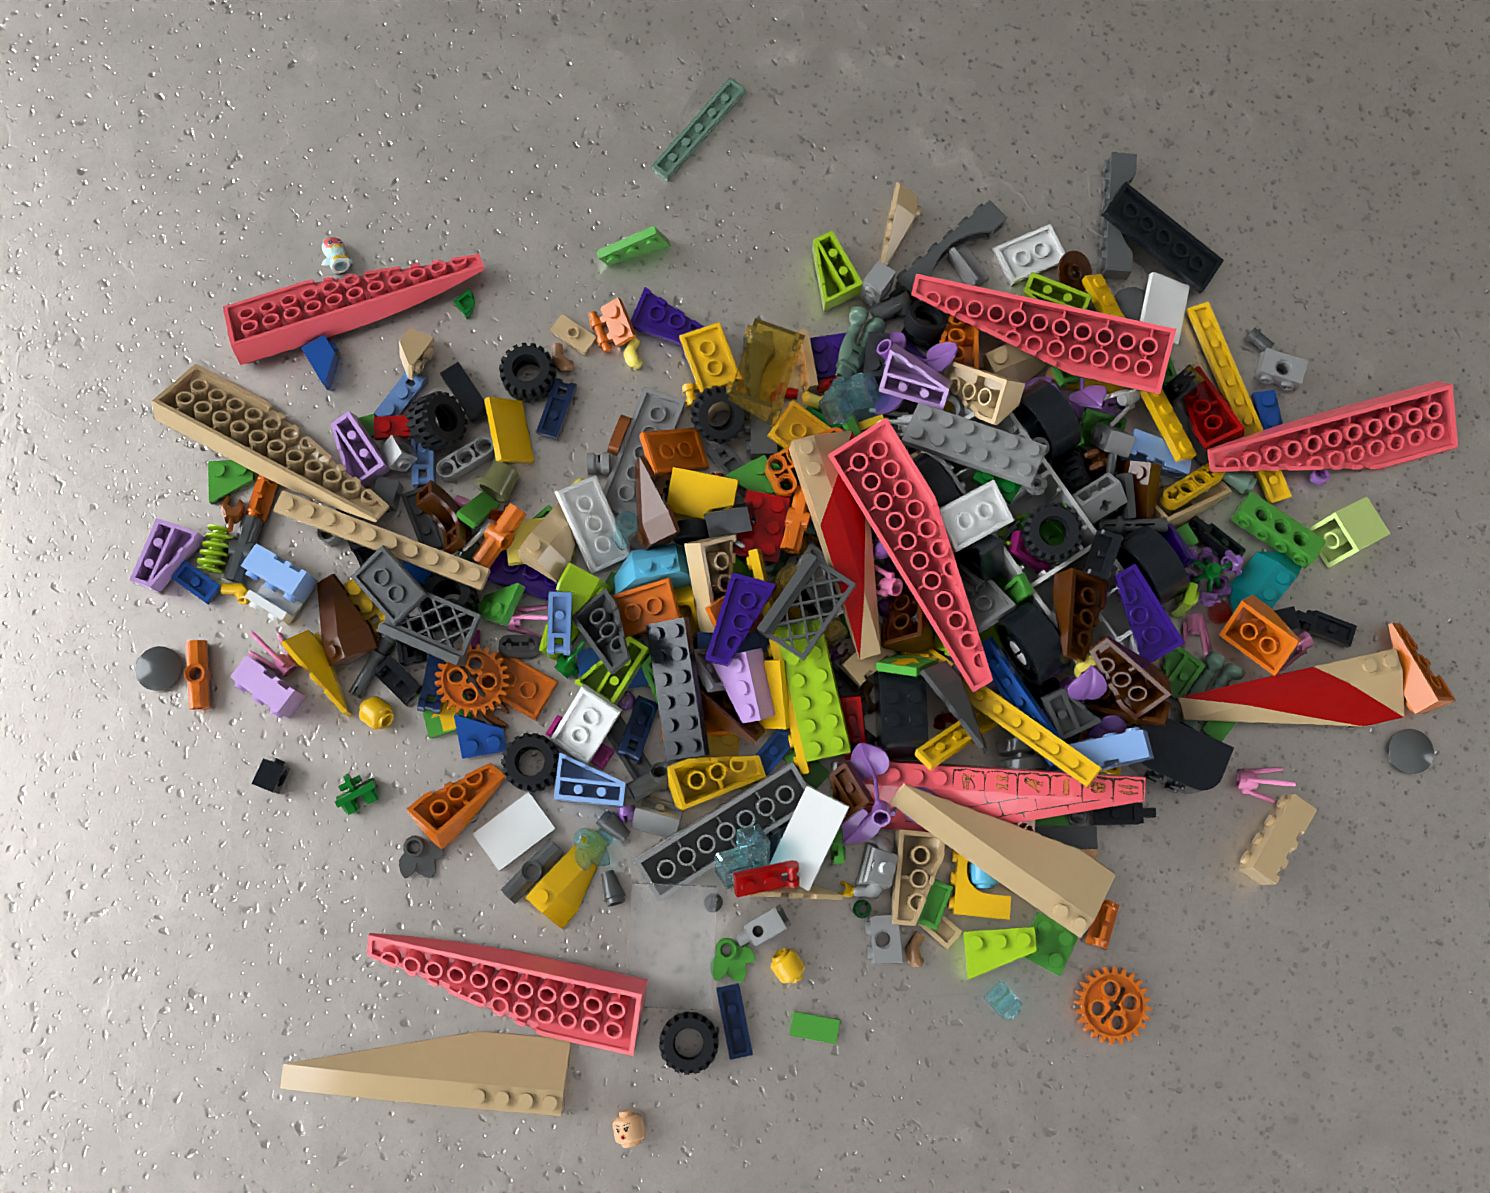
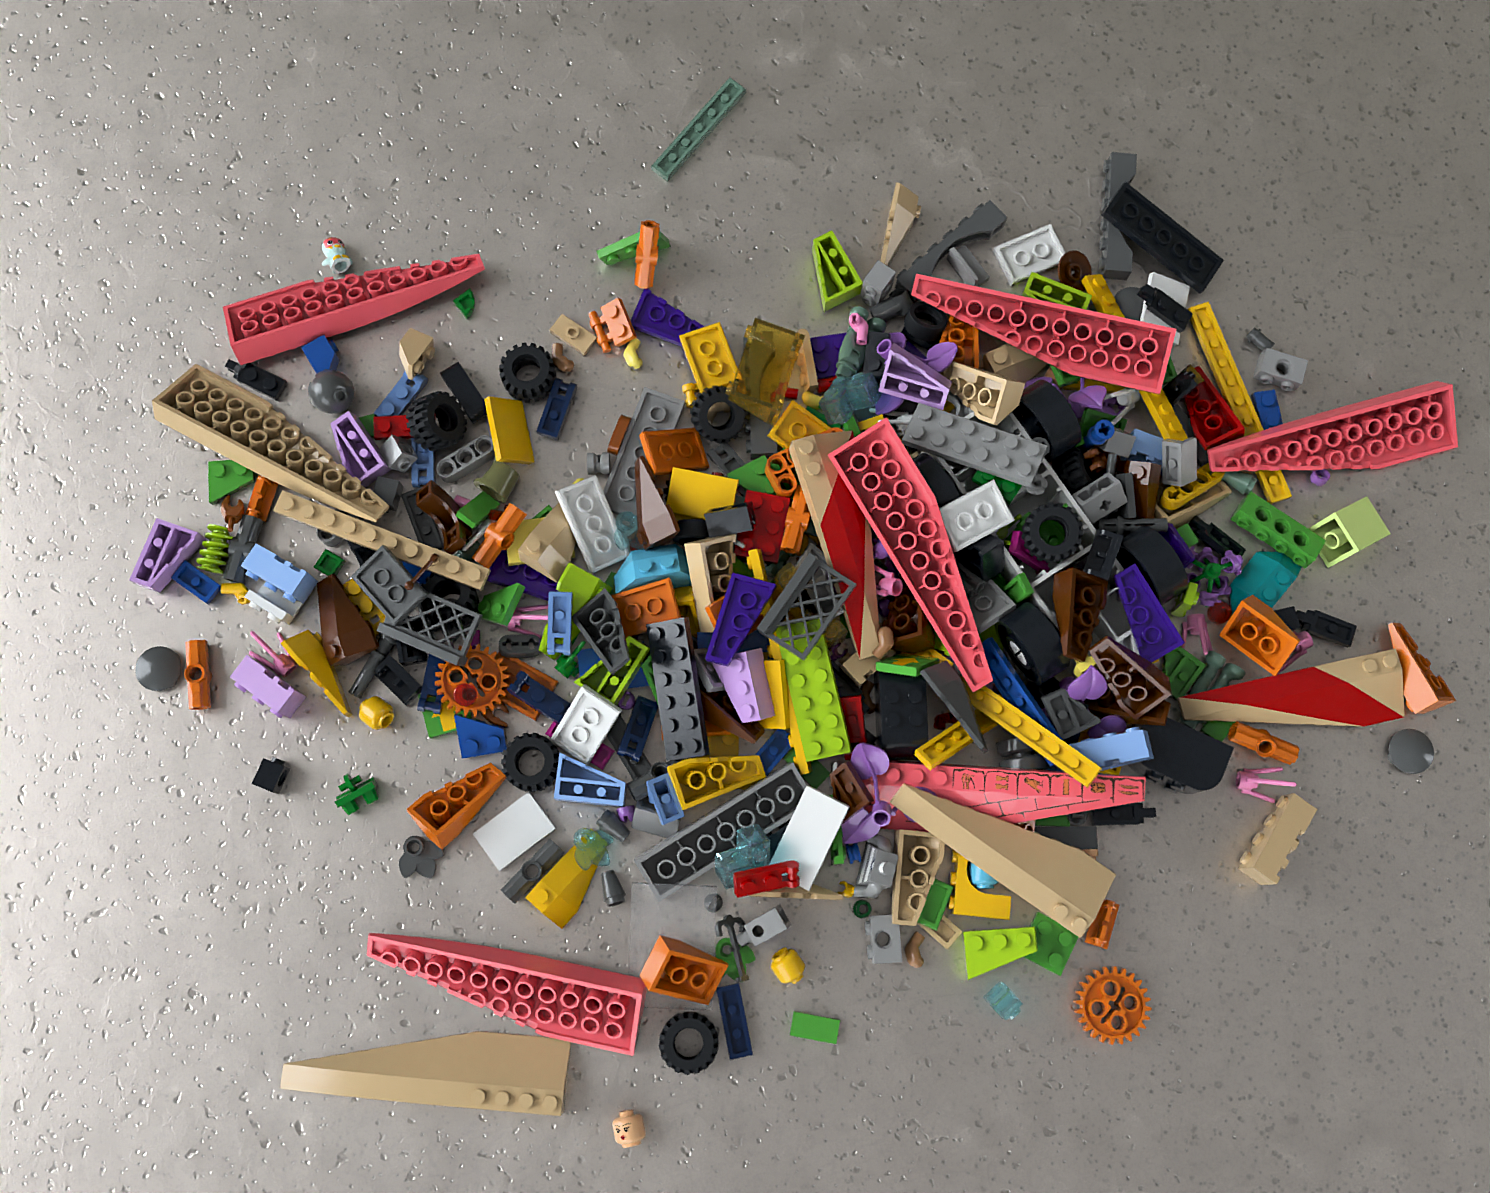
(257, 379): none -> black hinge
(329, 563): none -> green tile
(331, 391): none -> dark grey cylinder
(410, 584): none -> reddish brown hinge
(465, 694): none -> clear red tile
(539, 697): none -> dark blue plate
(646, 254): none -> orange piece
(663, 796): none -> medium blue slope
(682, 971): none -> orange slope
(728, 921): none -> dark grey piece
(853, 852): none -> blue bush
(860, 327): none -> bright pink arm
(886, 642): none -> medium nougat arm
(1098, 434): none -> blue pin
(1165, 307): none -> black hinge
(1179, 461): none -> light grey panel
(1273, 748): none -> orange piece

